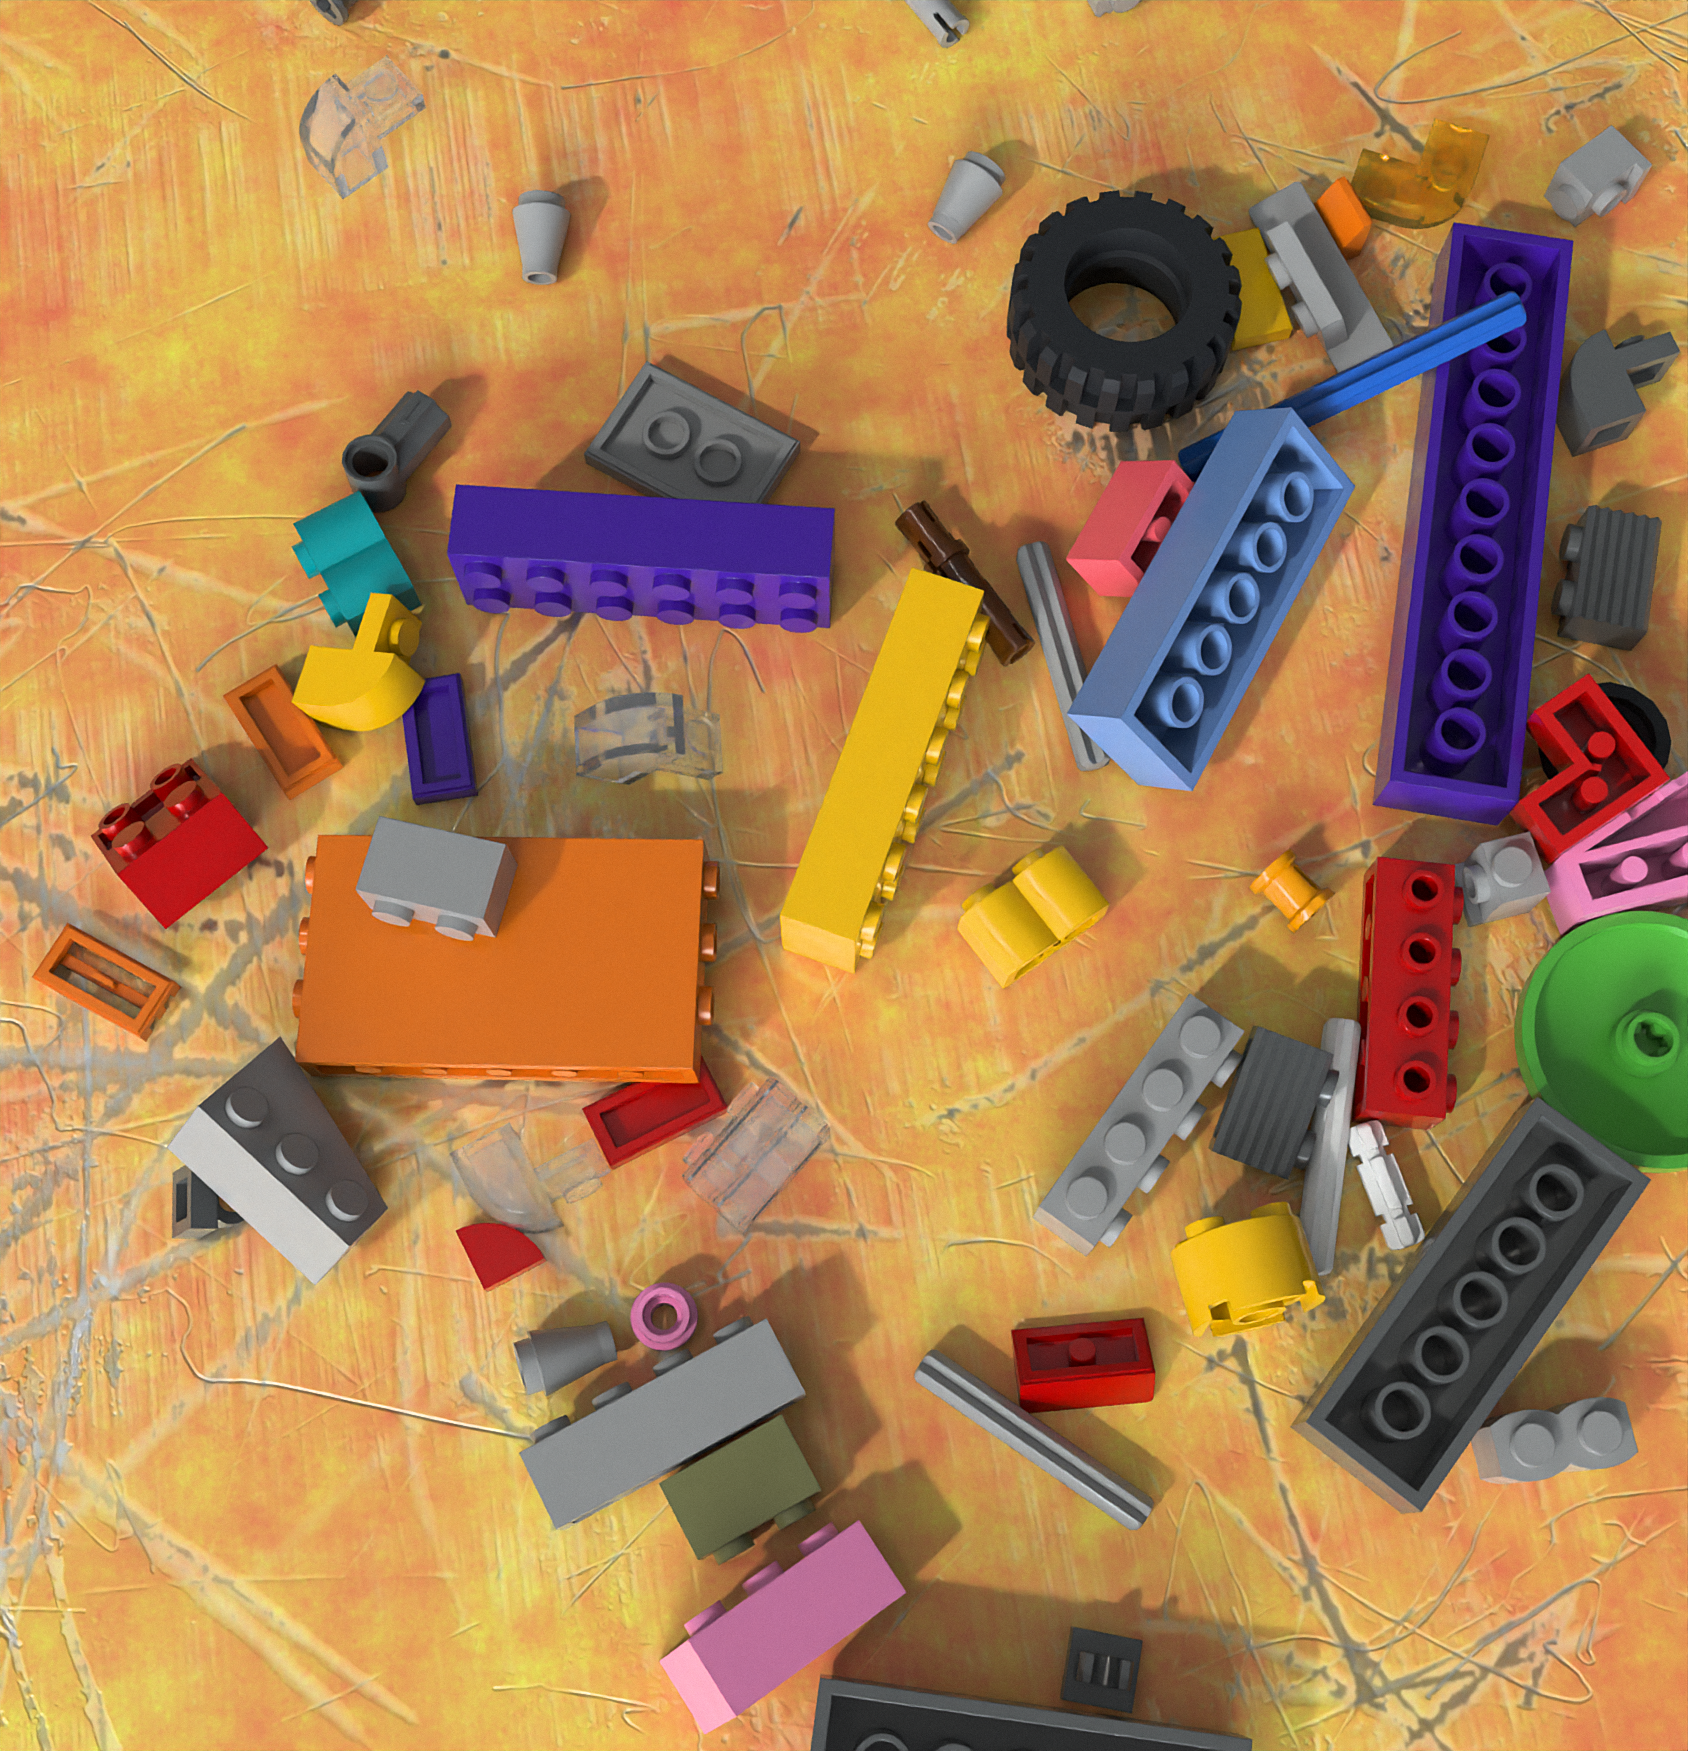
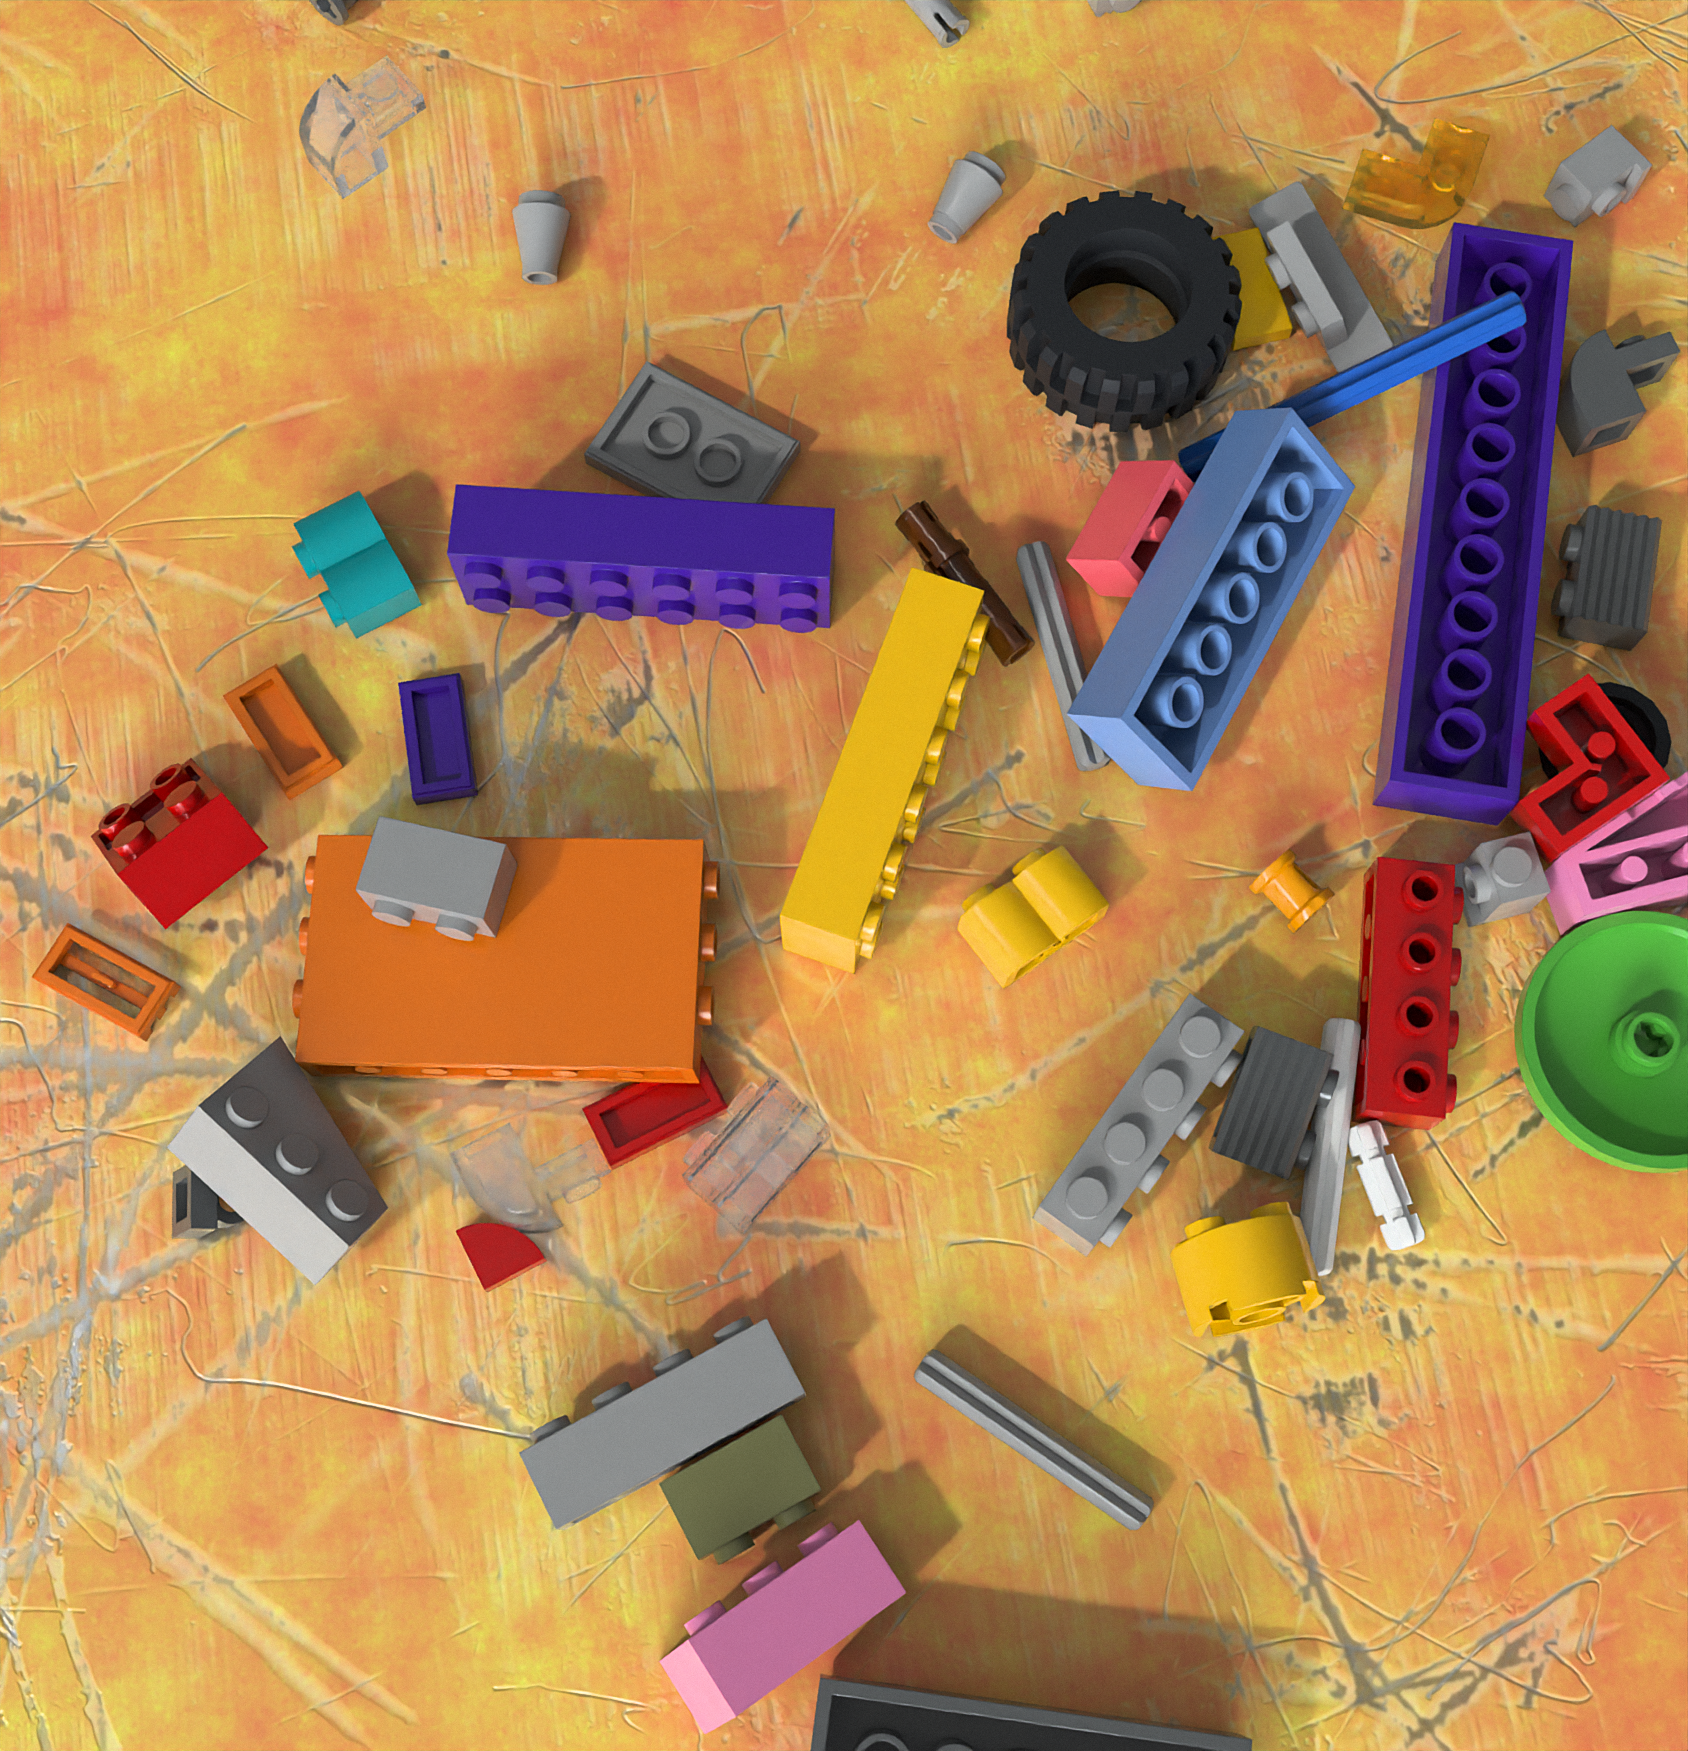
(368, 683): yellow brick -> none
(396, 449): dark grey piece -> none
(562, 1355): light grey cone -> none
(643, 734): clear brick -> none
(651, 1299): bright pink plate -> none
(1083, 1365): red slope -> none
(1101, 1669): dark grey tile -> none
(1344, 217): orange slope -> none
(1470, 1306): dark grey brick -> none
(1555, 1440): light grey brick -> none

